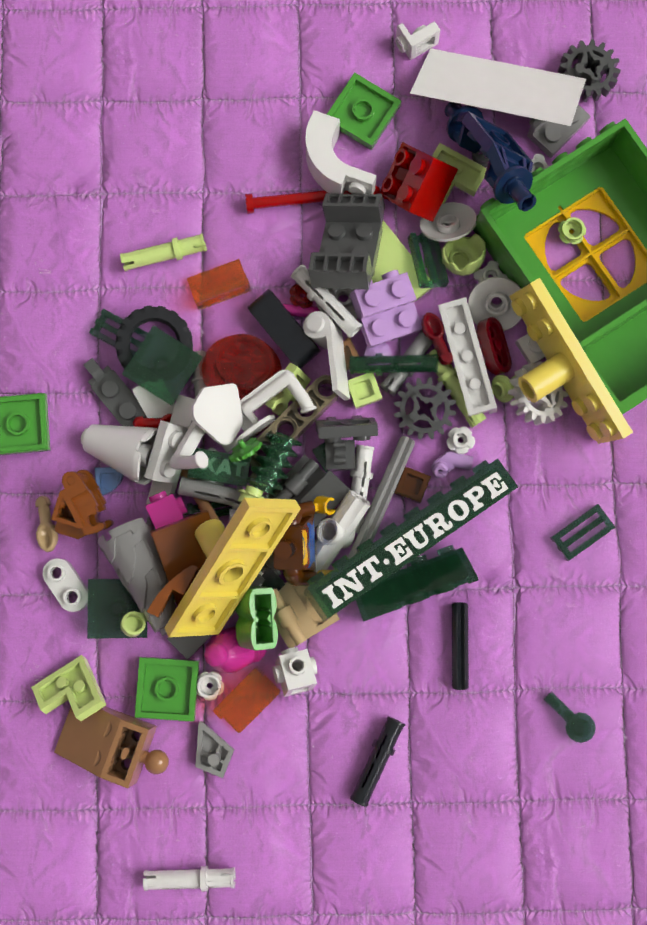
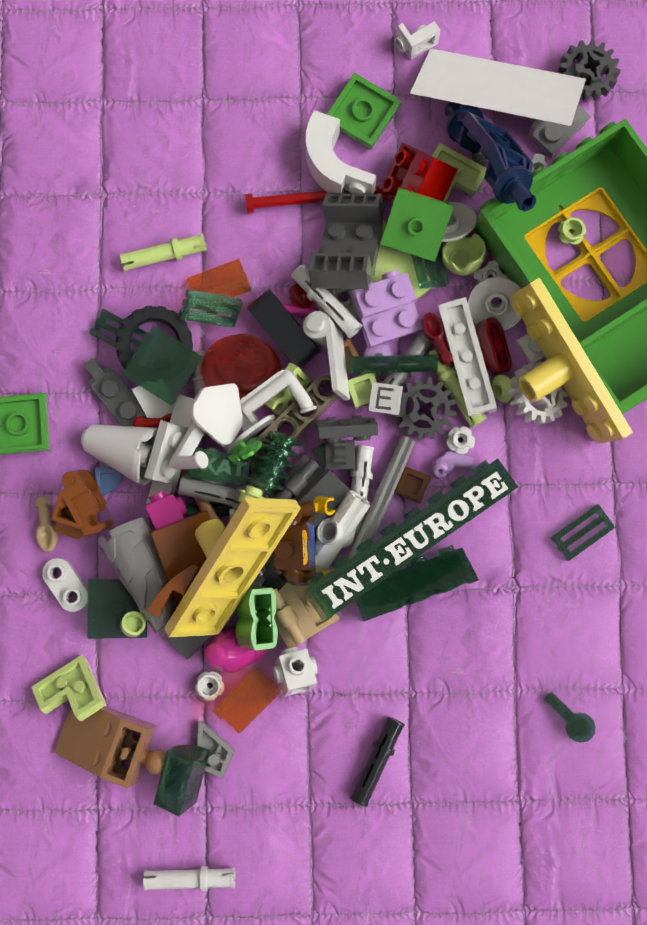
(167, 689): bright green plate -> none
(181, 778): none -> clear green brick
(211, 304): none -> clear green tile
(385, 398): none -> white tile
(416, 224): none -> bright green plate
(460, 658): black axle -> none

